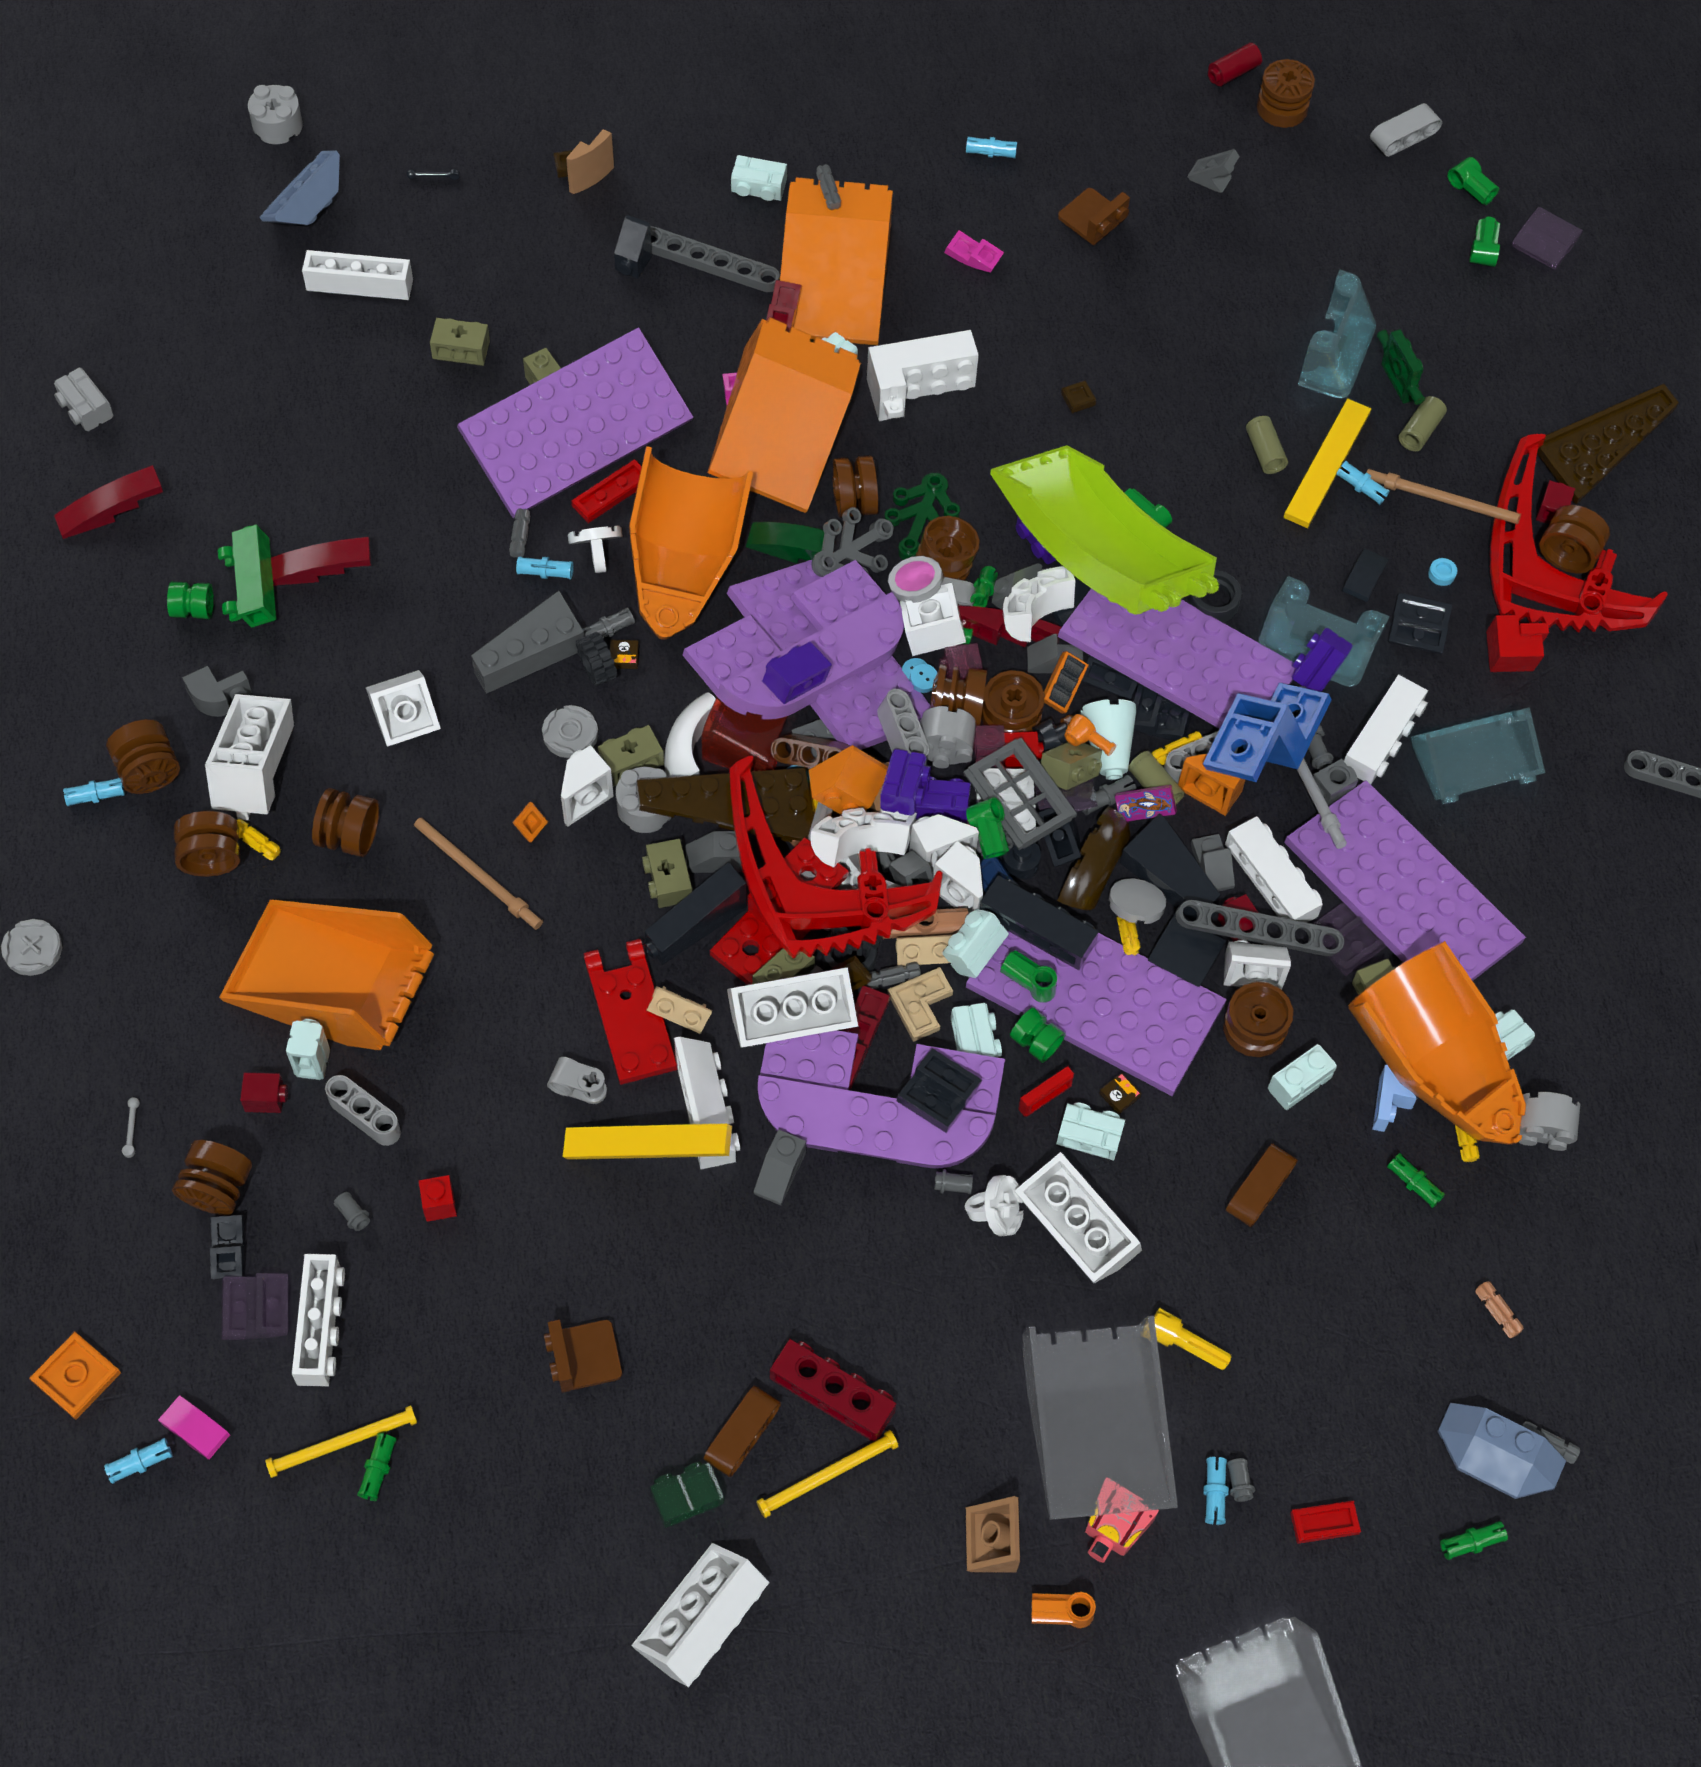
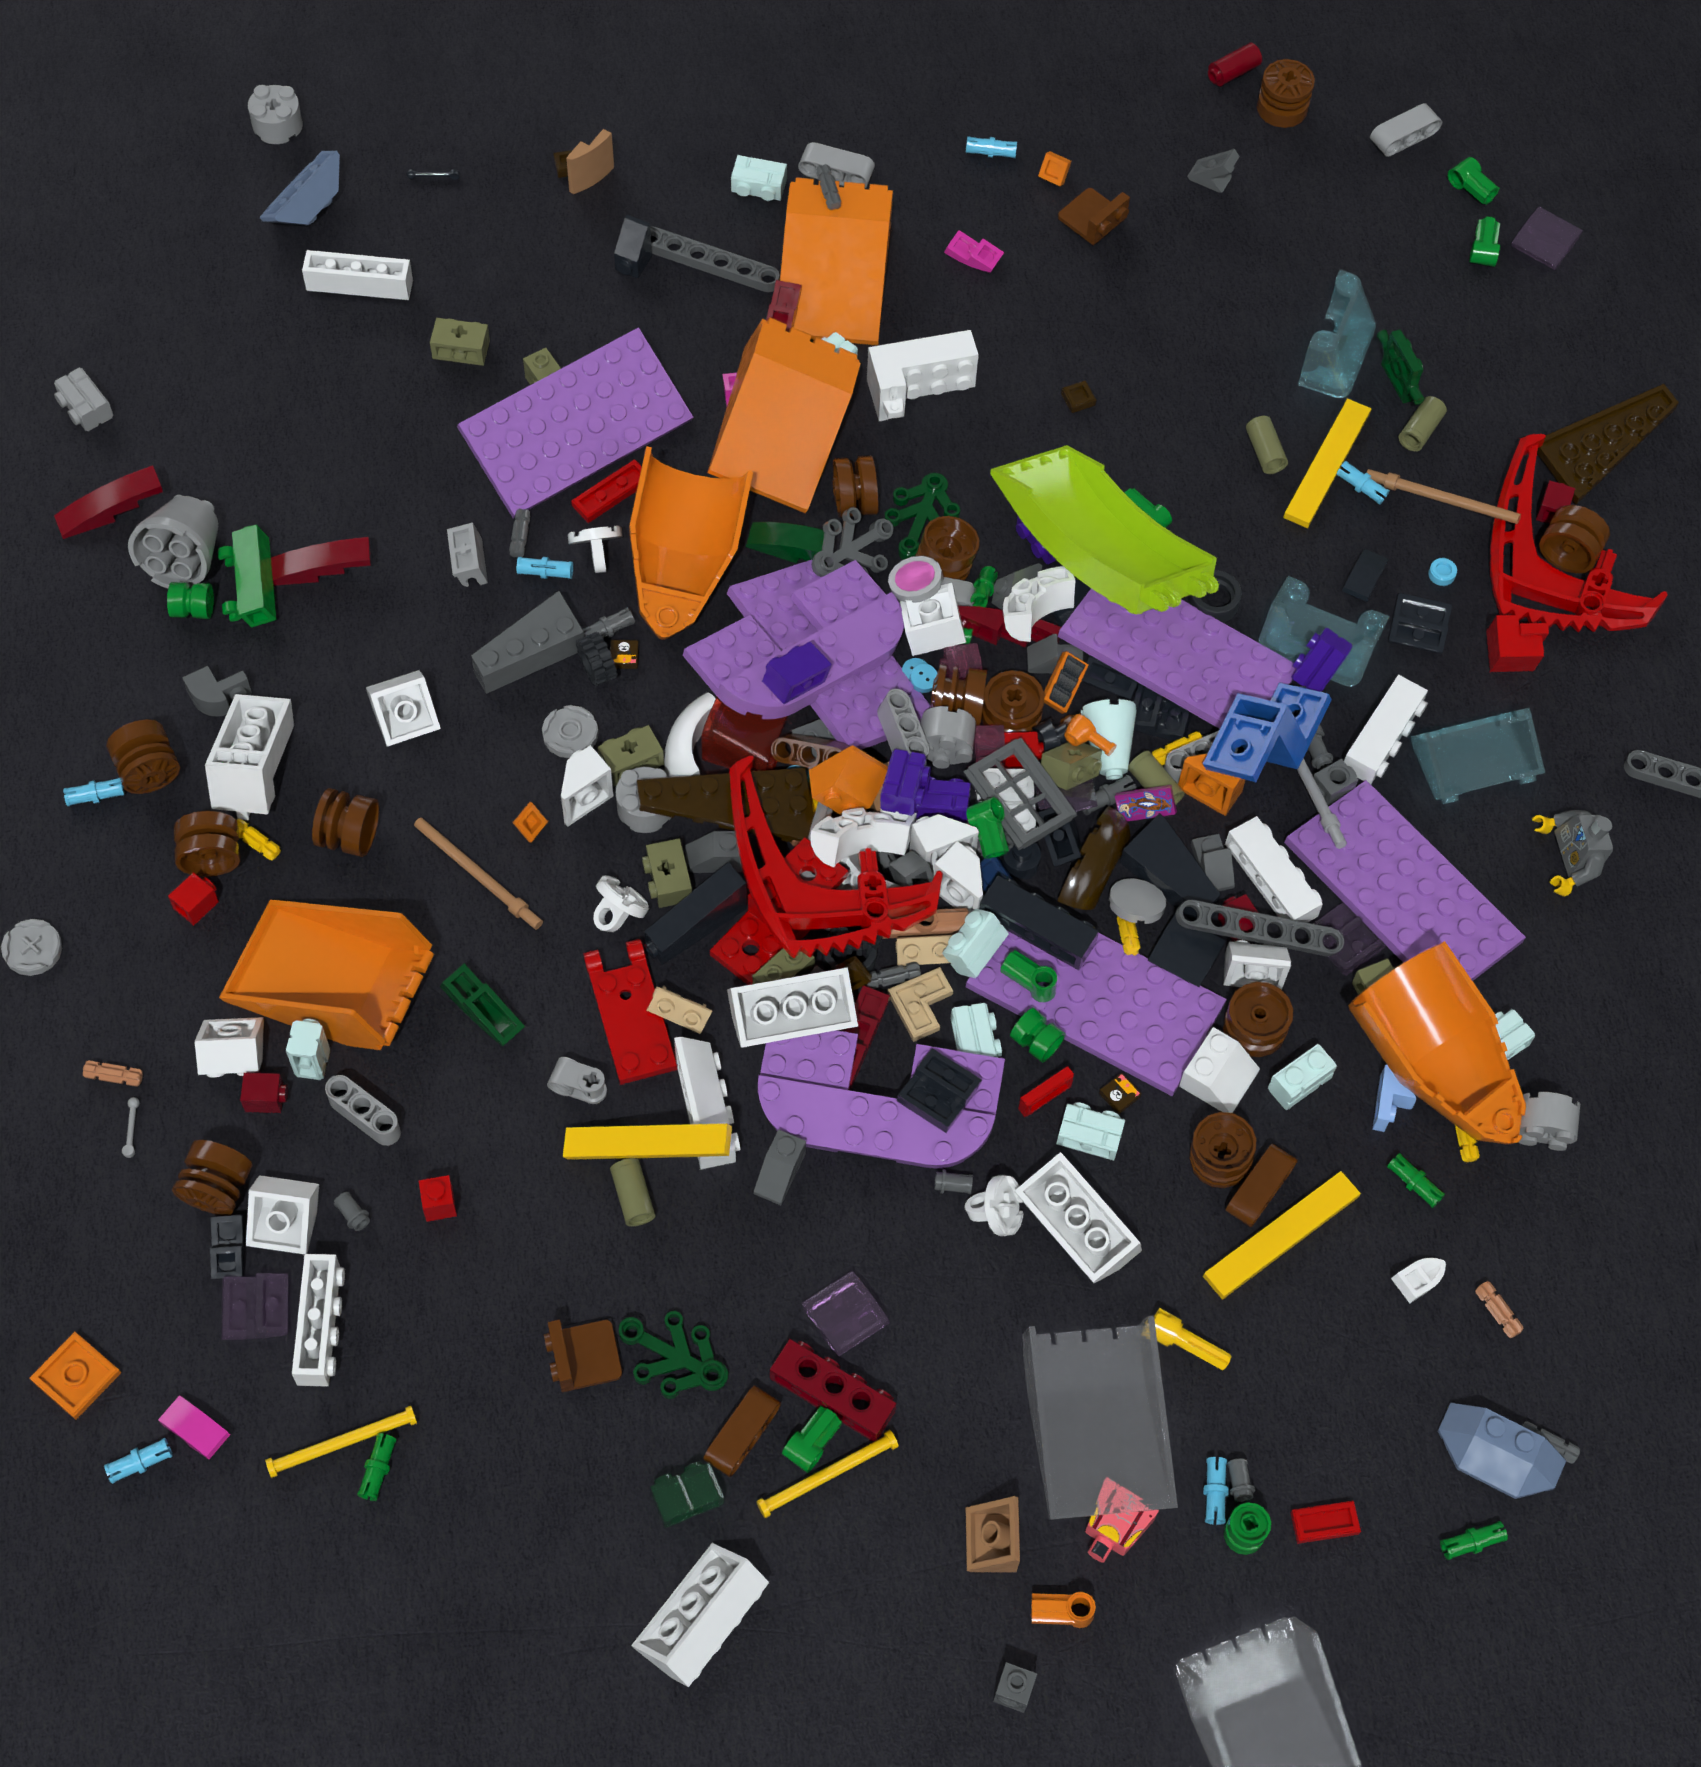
(112, 1073): none -> nougat axle
(176, 541): none -> light grey cone
(194, 898): none -> red brick
(229, 1046): none -> white slope
(281, 1214): none -> white slope
(467, 554): none -> light grey hinge
(482, 1005): none -> dark green slope
(620, 902): none -> white tile
(632, 1192): none -> olive pin
(676, 1357): none -> dark green plant
(808, 1445): none -> green piece
(843, 164): none -> light grey beam
(845, 1313): none -> clear purple slope
(1015, 1687): none -> dark grey brick
(1054, 168): none -> orange tile
(1220, 1072): none -> white slope
(1226, 1134): none -> reddish brown wheel
(1247, 1528): none -> green wheel
(1281, 1235): none -> yellow tile
(1419, 1277): none -> white plate
(1582, 843): none -> dark grey torso

